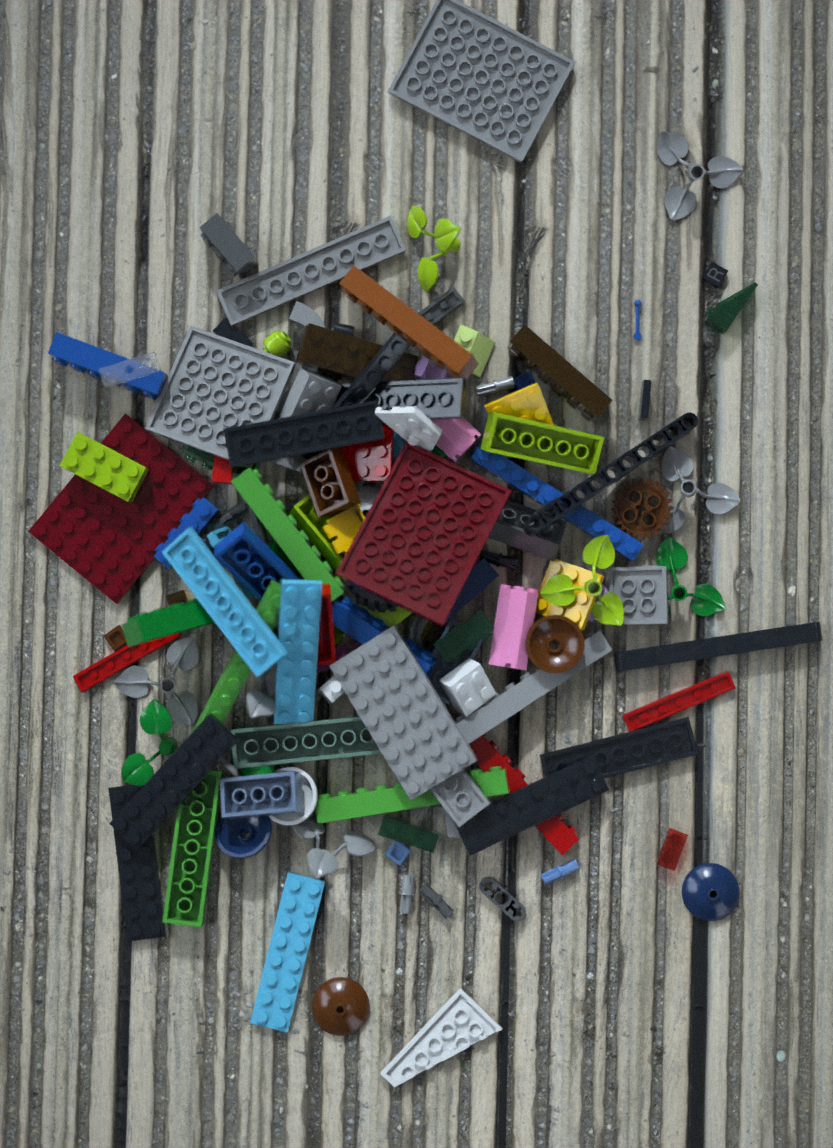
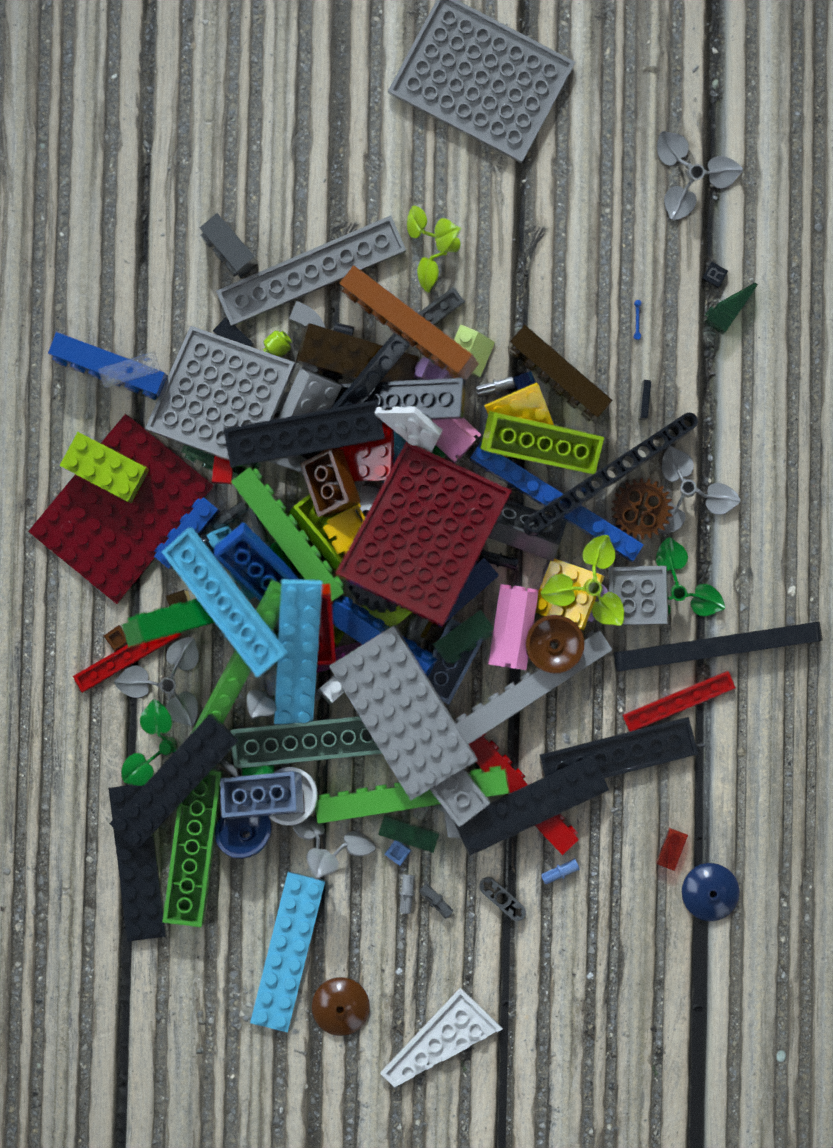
(467, 687): white brick -> none

